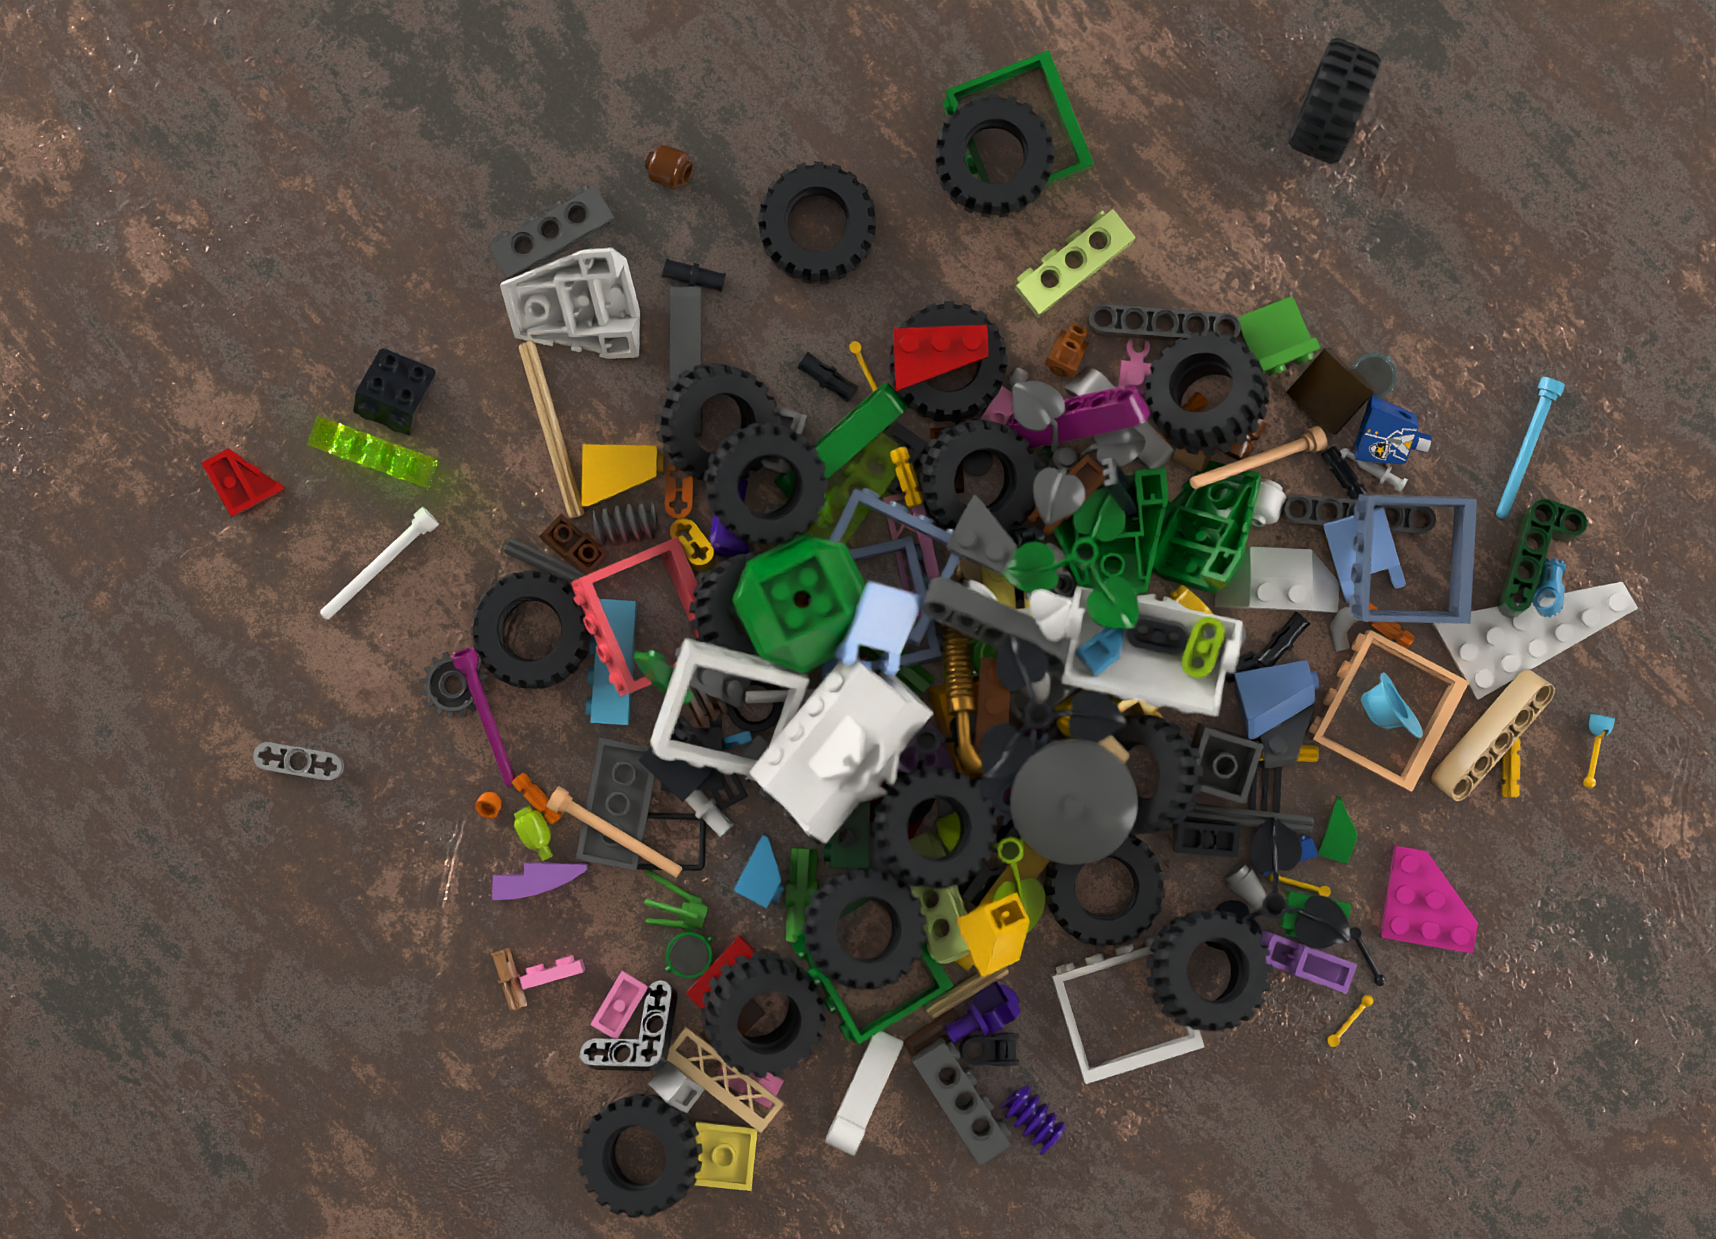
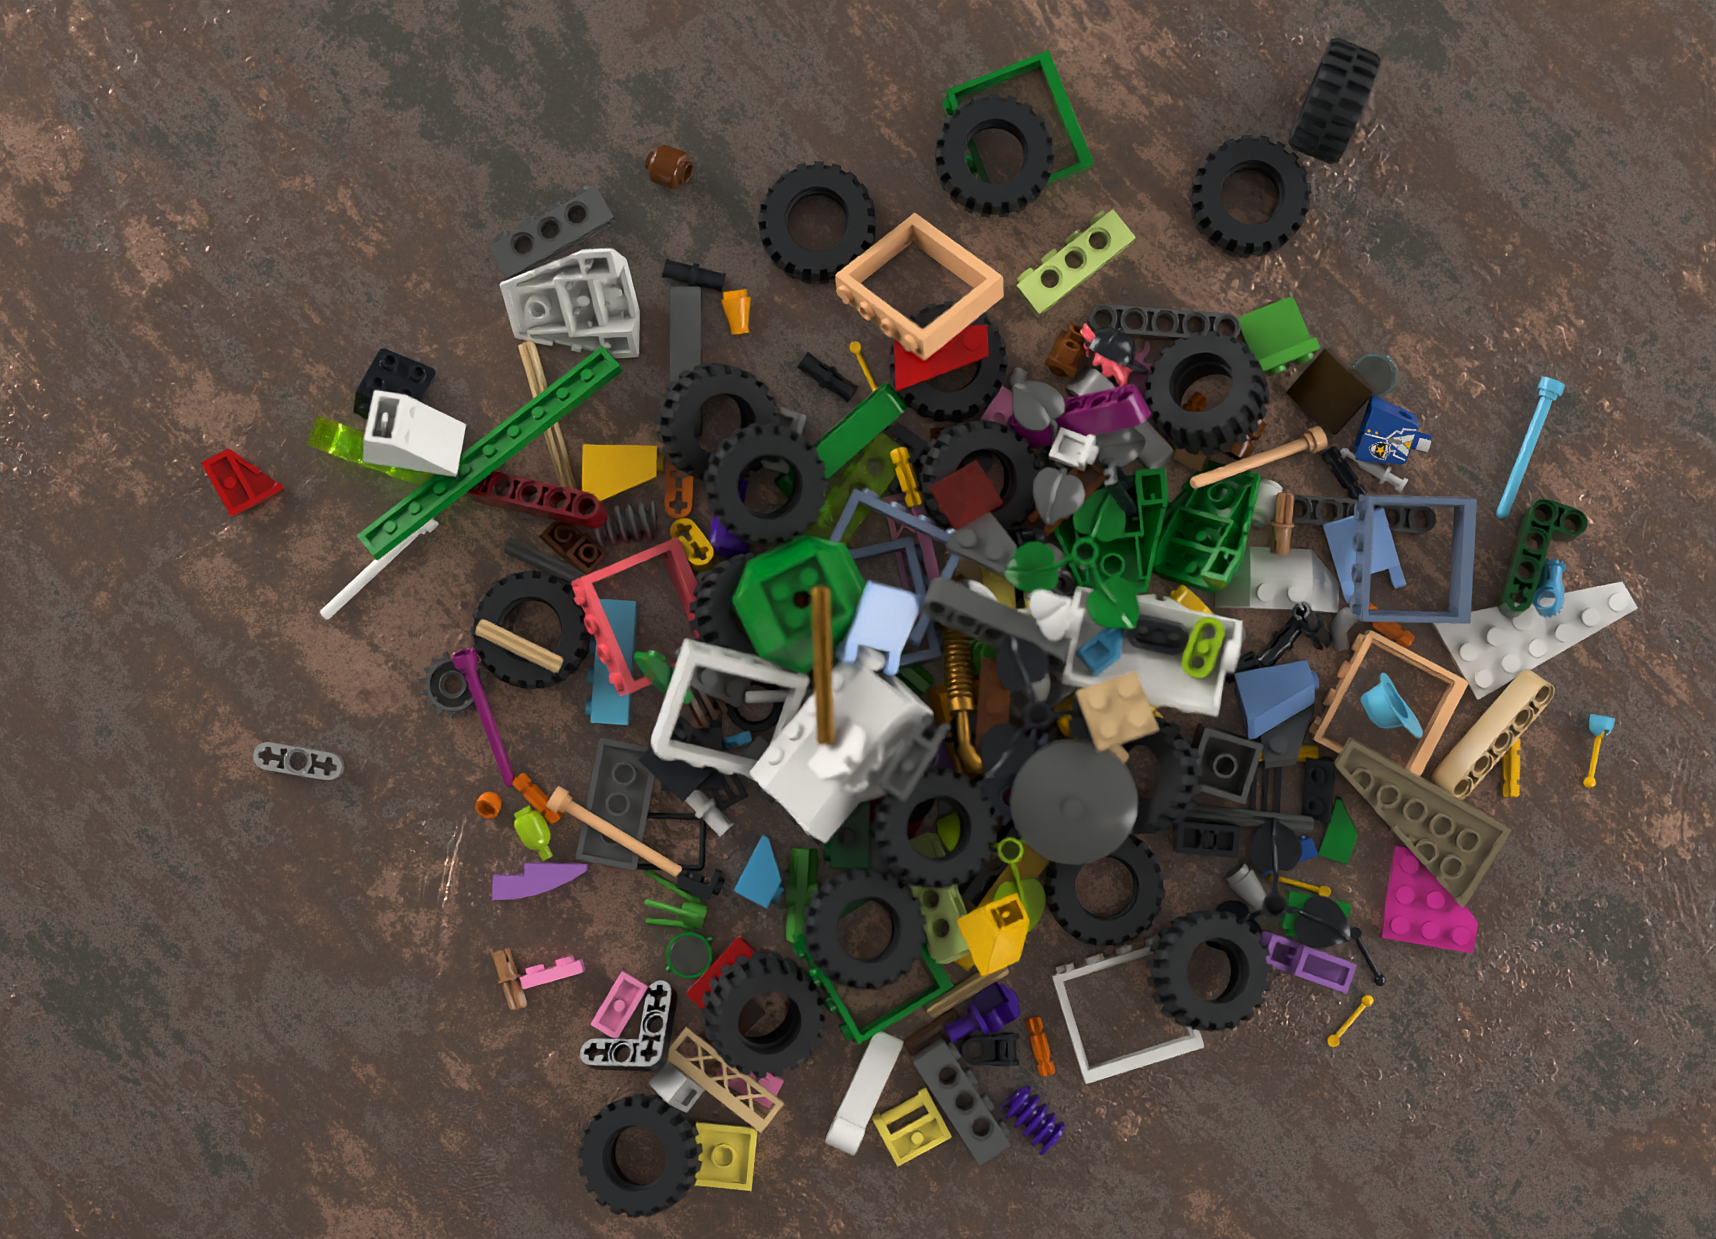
(412, 435): none -> white slope
(490, 452): none -> green plate
(519, 646): none -> tan axle
(546, 503): none -> dark red beam
(694, 883): none -> black bracket
(737, 310): none -> light orange cone
(823, 665): none -> pearl gold axle
(871, 657): none -> white tile
(912, 760): none -> dark grey hinge
(916, 230): none -> light nougat window
(916, 1136): none -> light yellow plate
(965, 495): none -> clear red piece
(1040, 1046): none -> orange axle
(1074, 449): none -> white bracket
(1113, 351): none -> black hair
(1116, 711): none -> tan plate
(1278, 167): none -> black tyre
(1282, 524): none -> medium nougat axle
(1312, 625): none -> black pin
(1318, 788): none -> black hinge
(1439, 828): none -> dark tan wing

